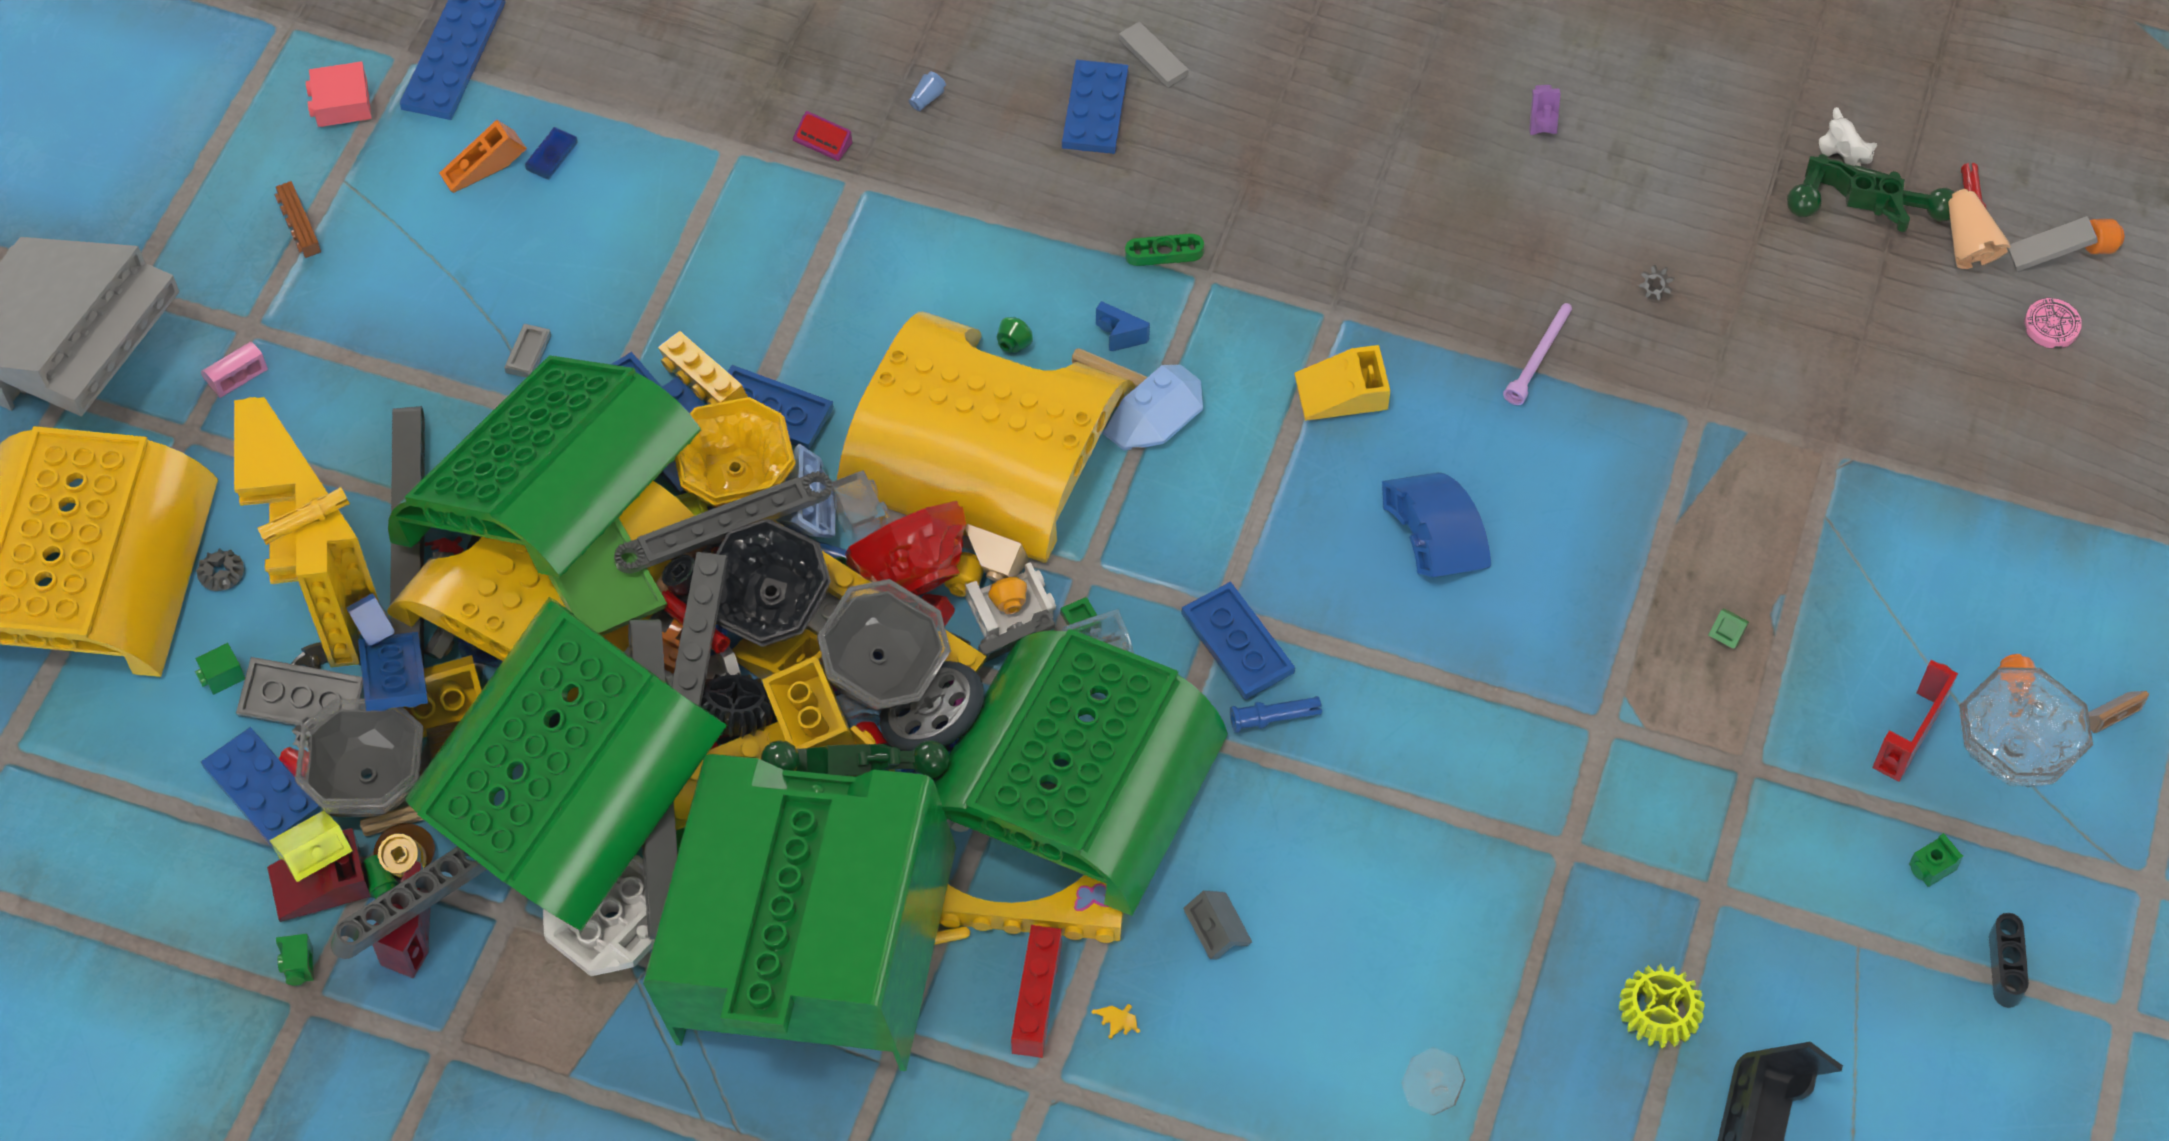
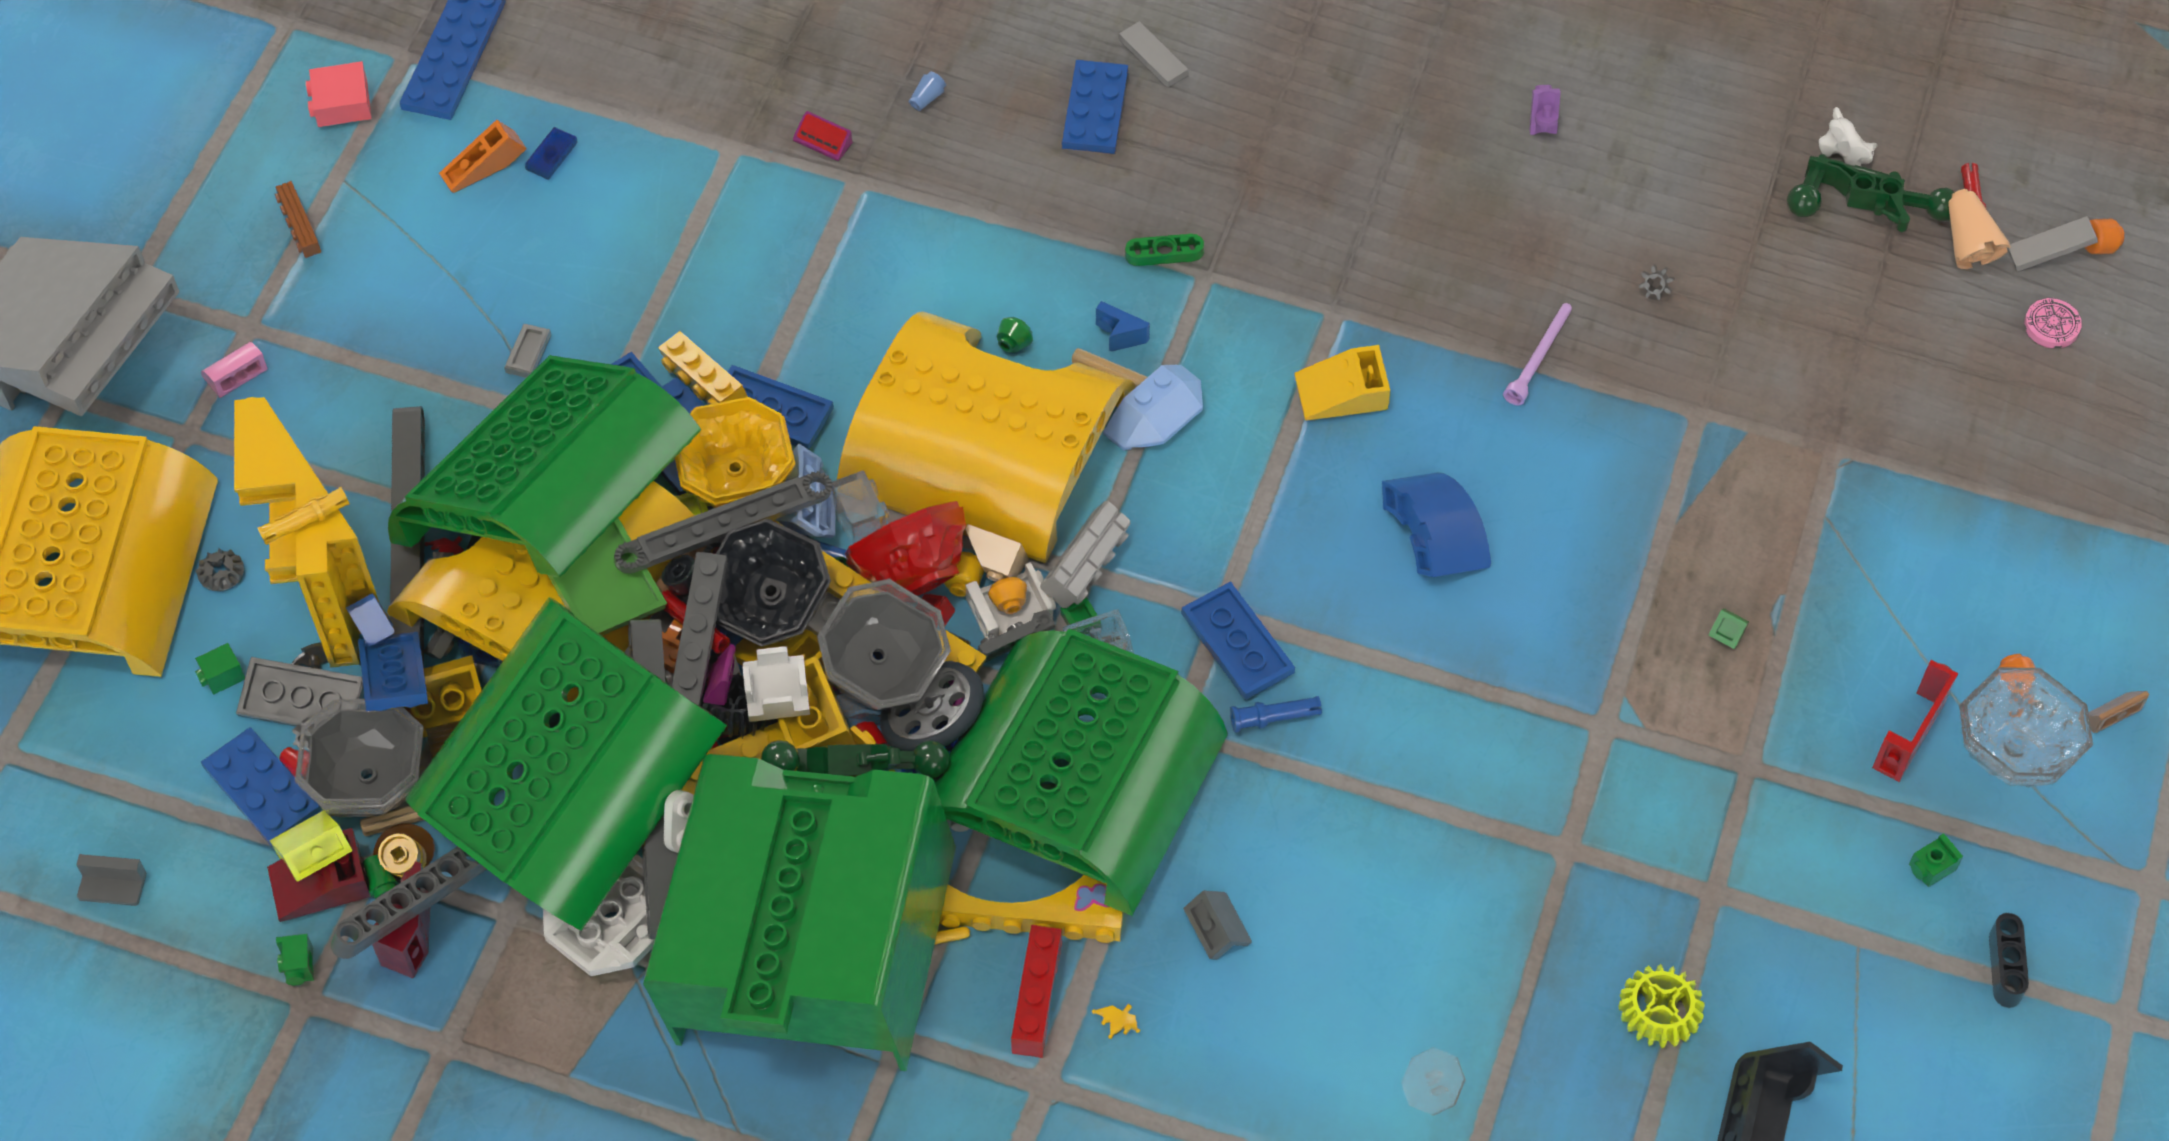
(110, 879): none -> dark grey panel
(675, 818): none -> white plate
(720, 677): none -> magenta slope
(775, 685): none -> white panel
(1085, 555): none -> light grey brick

